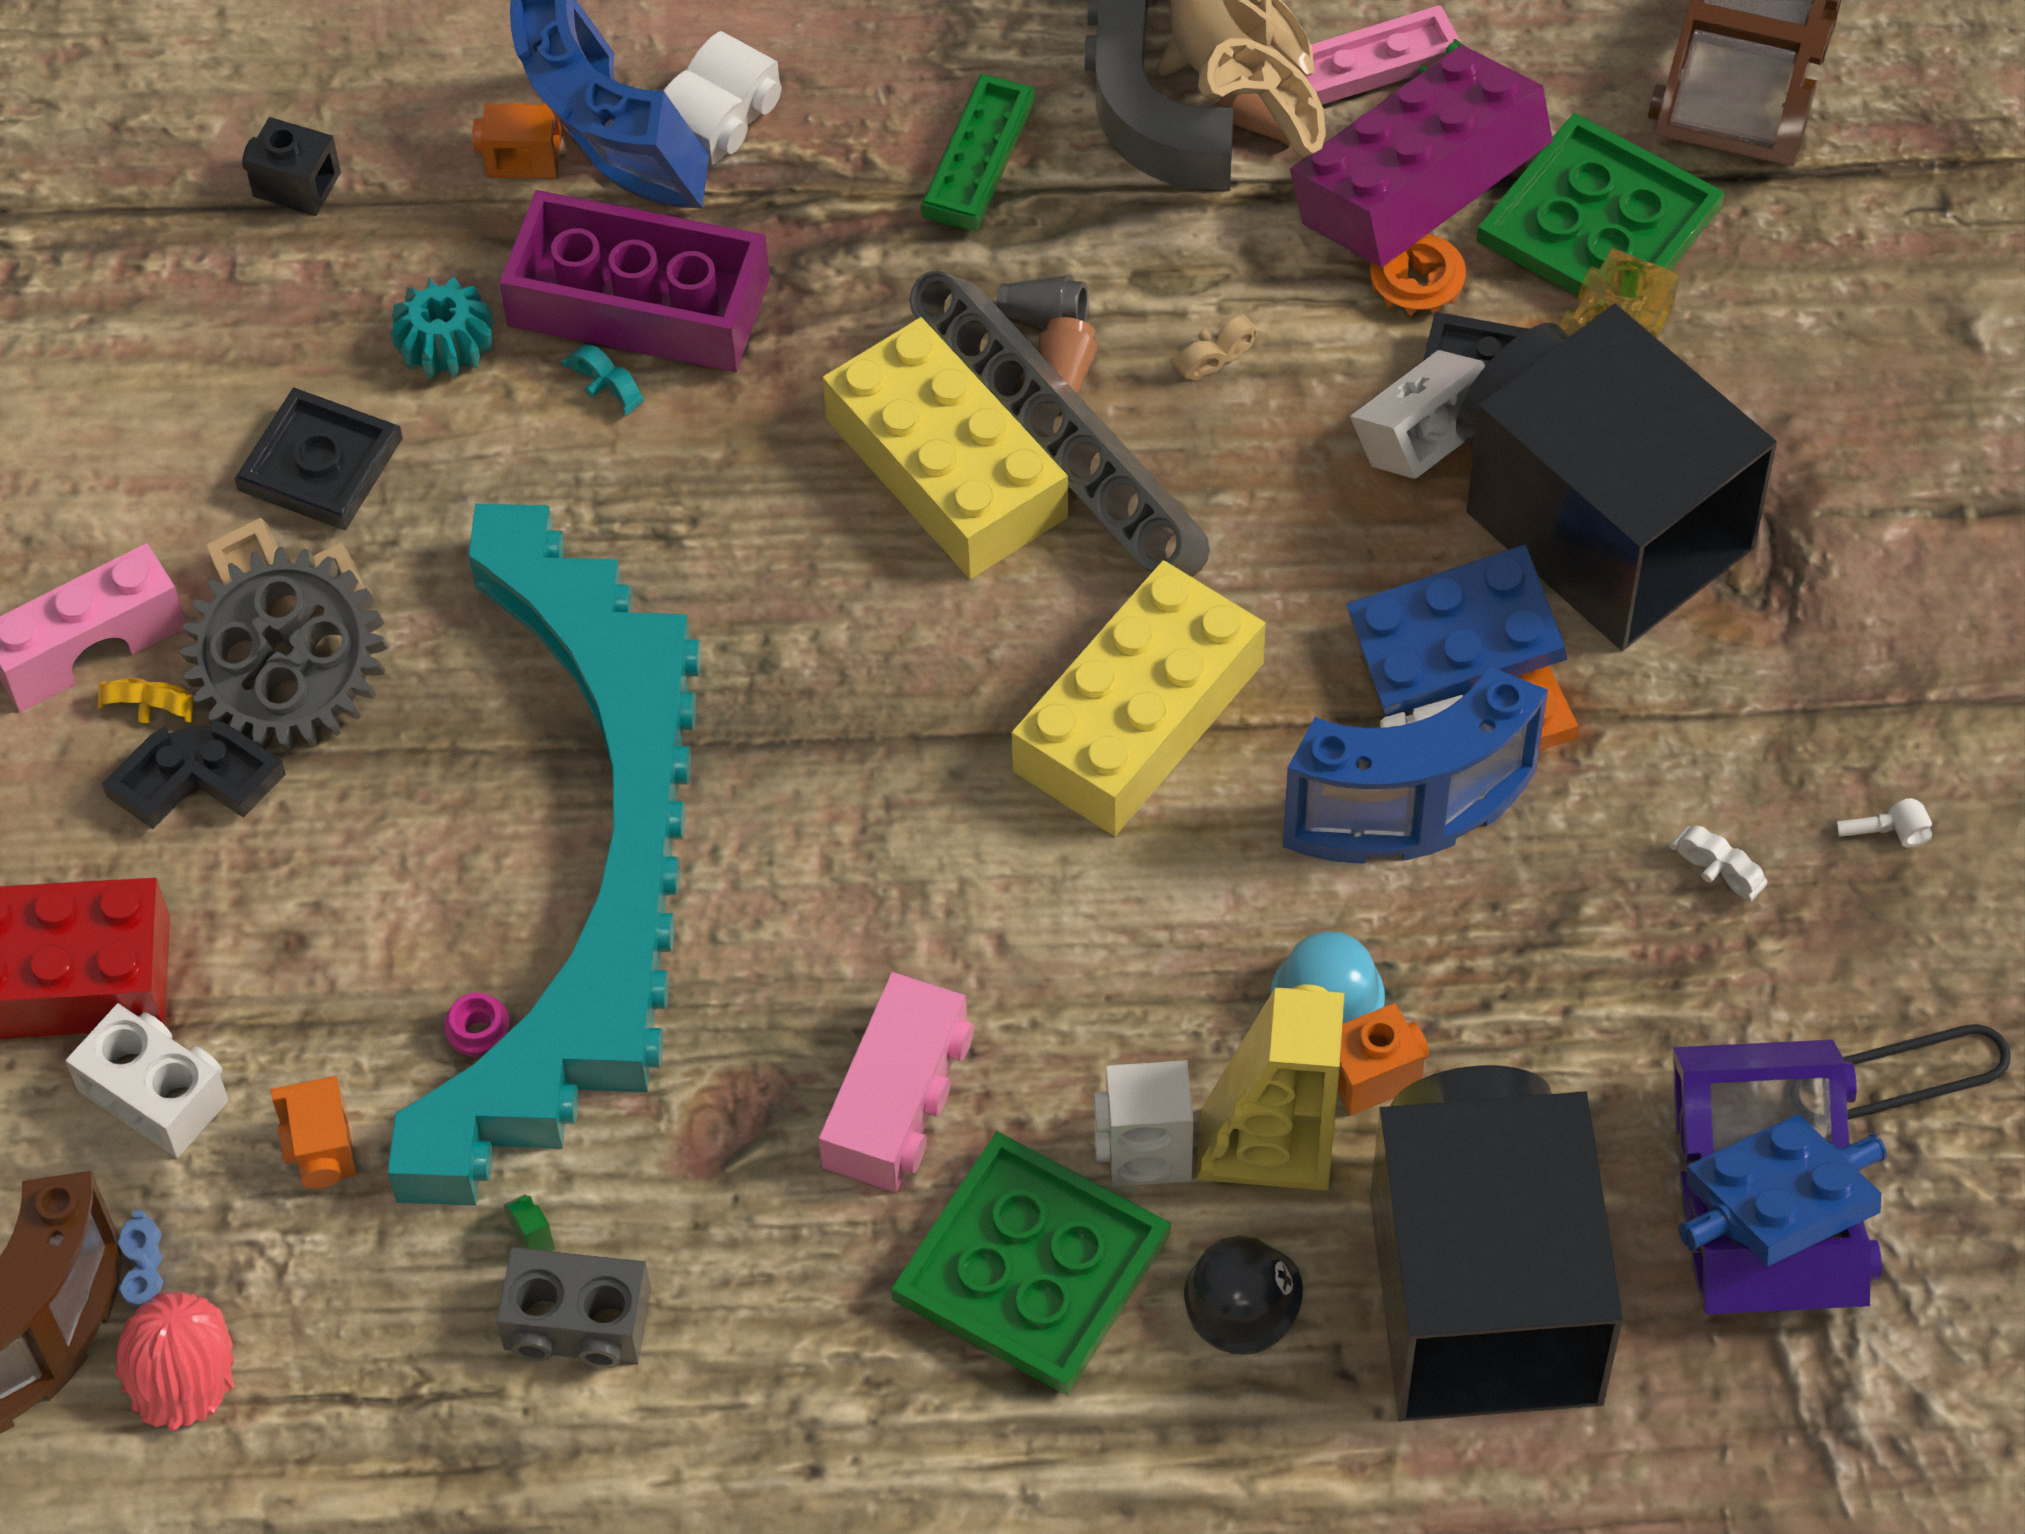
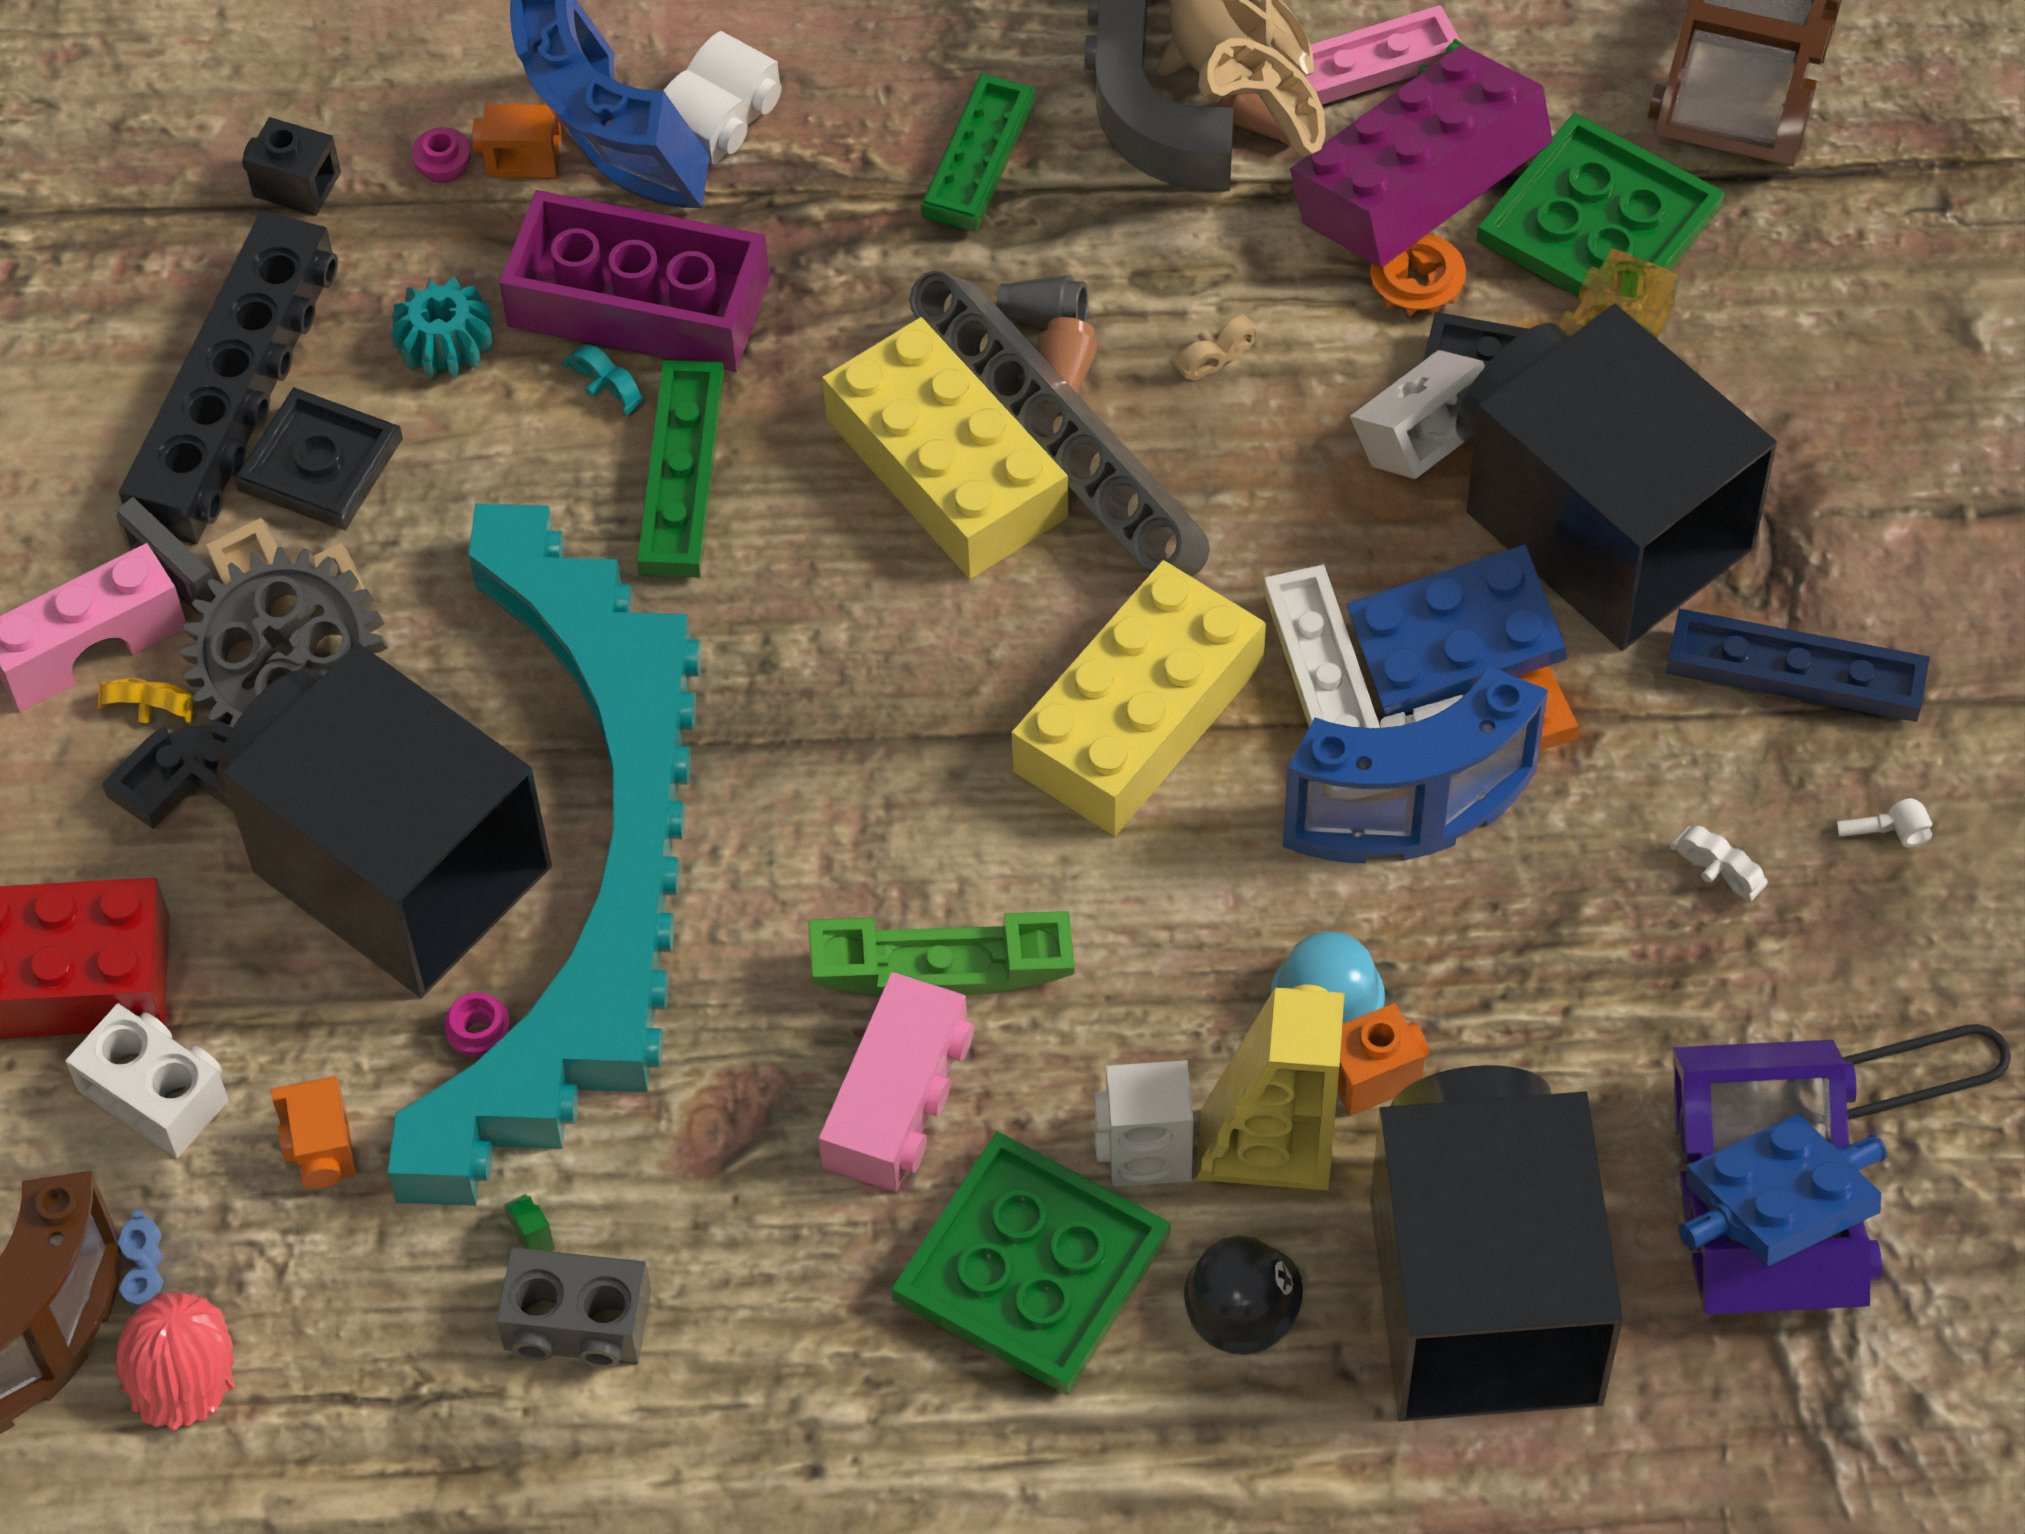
(179, 563): none -> dark grey tile
(231, 374): none -> black brick
(383, 814): none -> black container
(438, 165): none -> dark pink plate
(681, 469): none -> green plate
(966, 960): none -> bright green slope
(1318, 648): none -> white plate
(1798, 665): none -> dark blue plate

